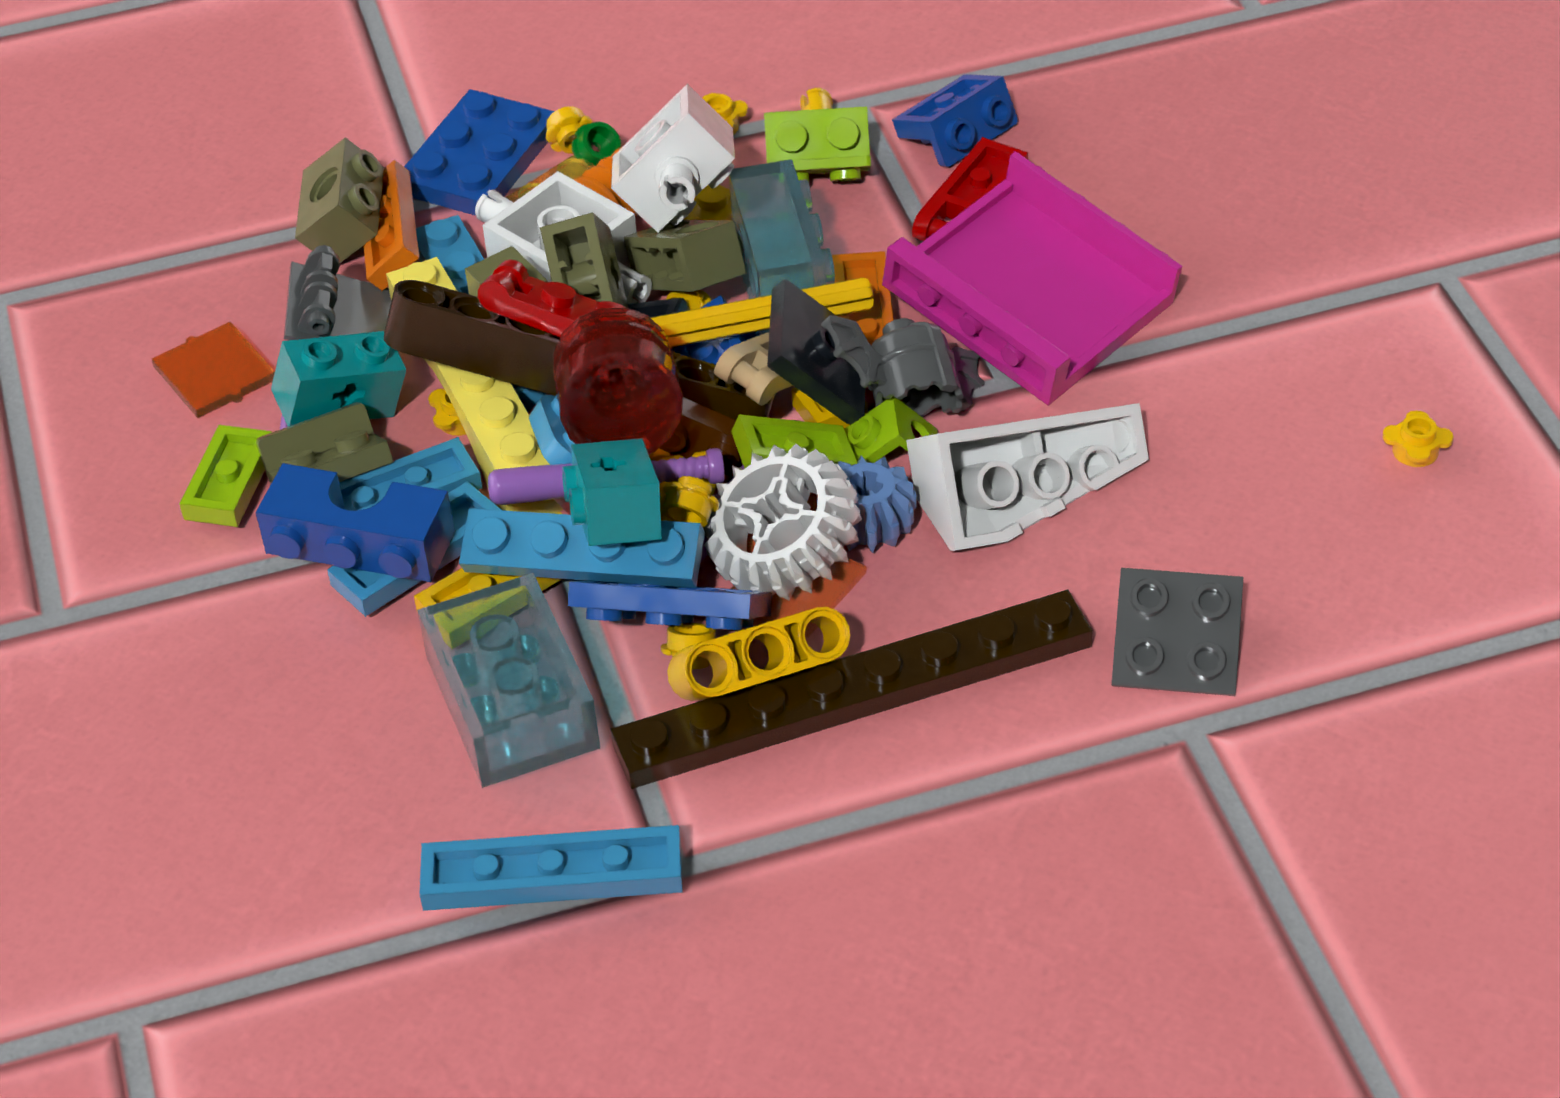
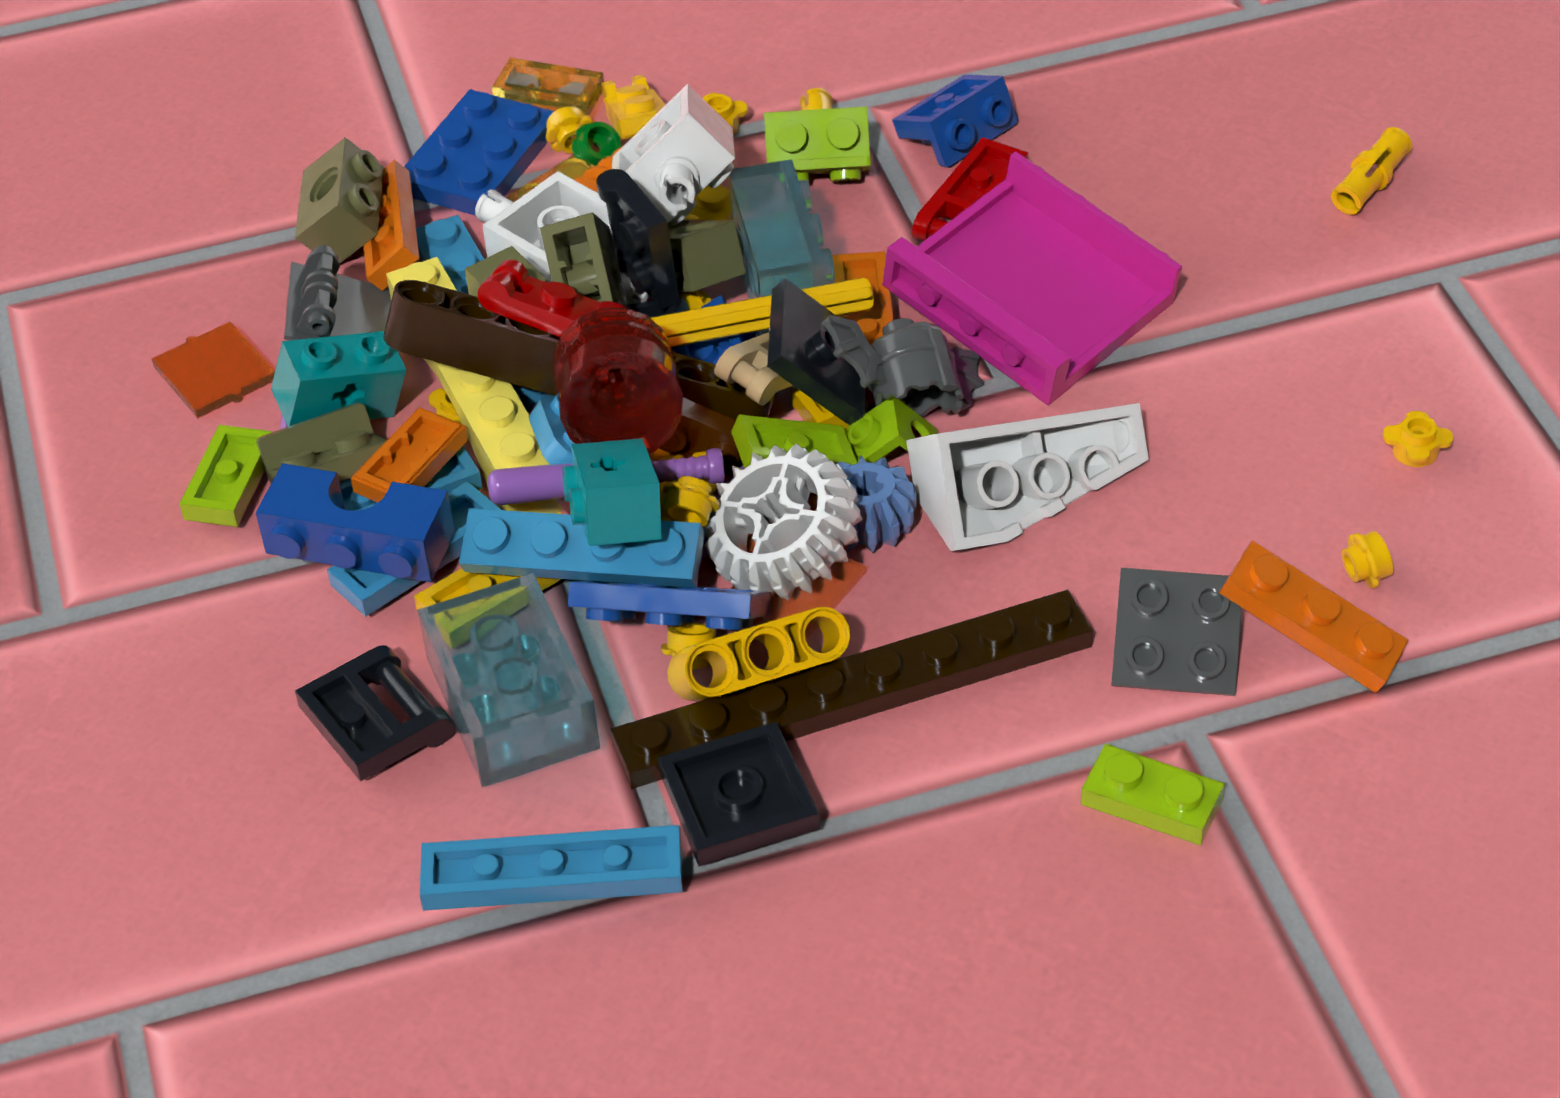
(358, 721): none -> black plate
(410, 454): none -> orange plate
(549, 85): none -> clear yellow piece
(630, 106): none -> yellow hinge
(639, 237): none -> black plate
(738, 793): none -> black plate
(1152, 794): none -> lime plate
(1314, 616): none -> orange plate
(1357, 187): none -> yellow pin
(1367, 558): none -> yellow plate

